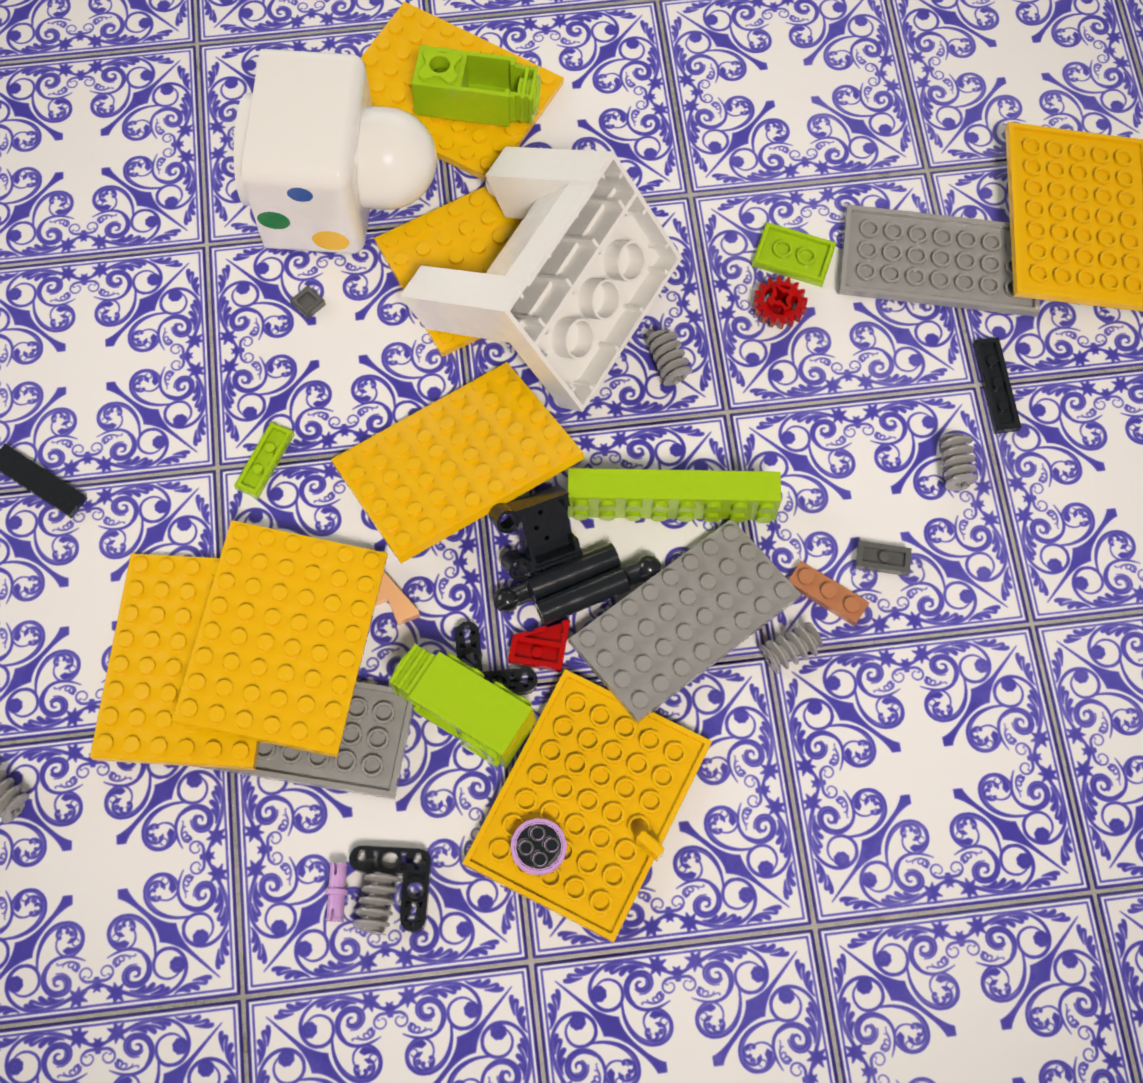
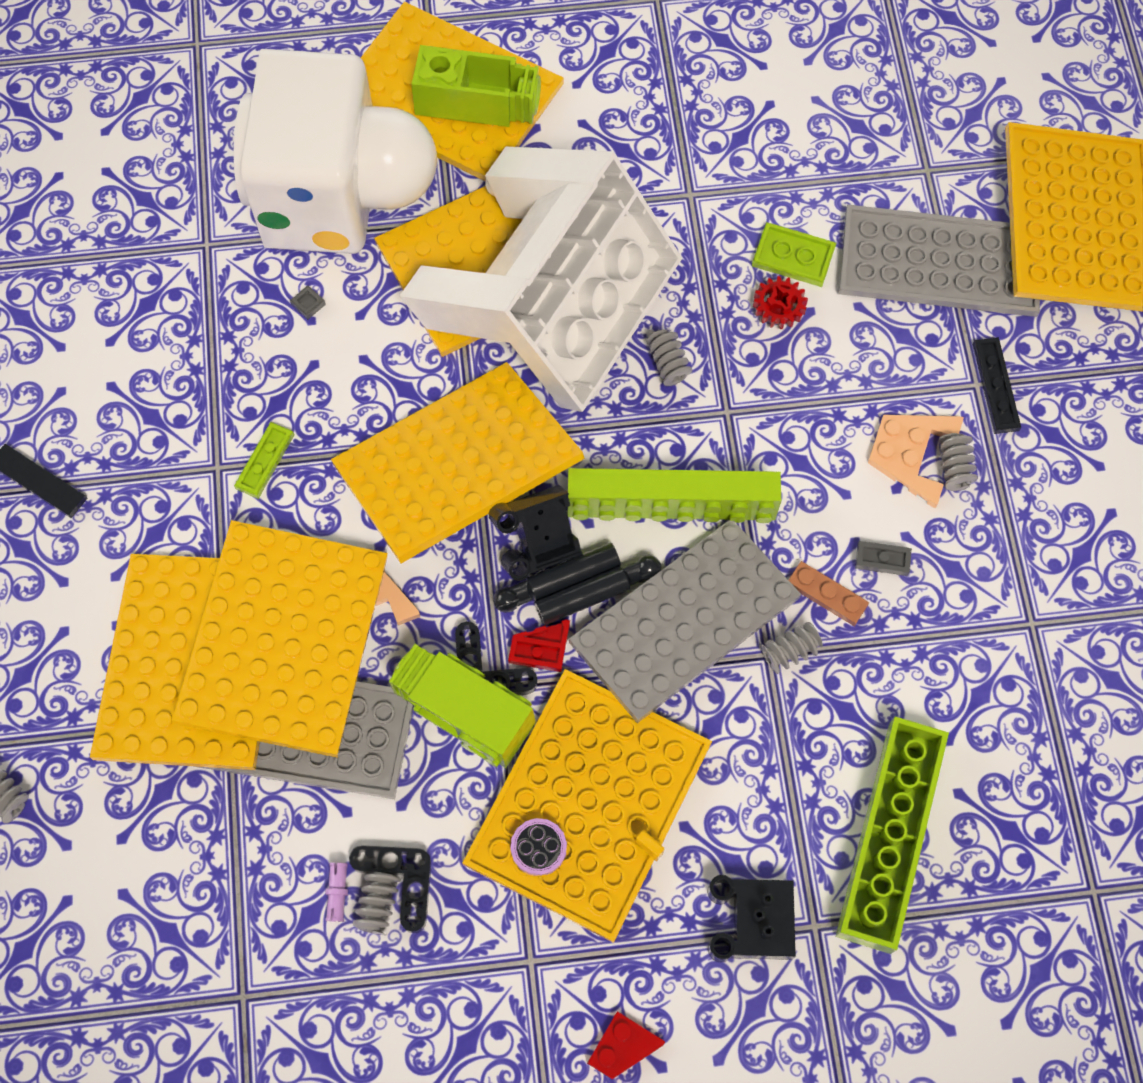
(623, 1046): none -> red wing
(750, 934): none -> black piece
(892, 835): none -> lime brick
(901, 449): none -> light nougat wing

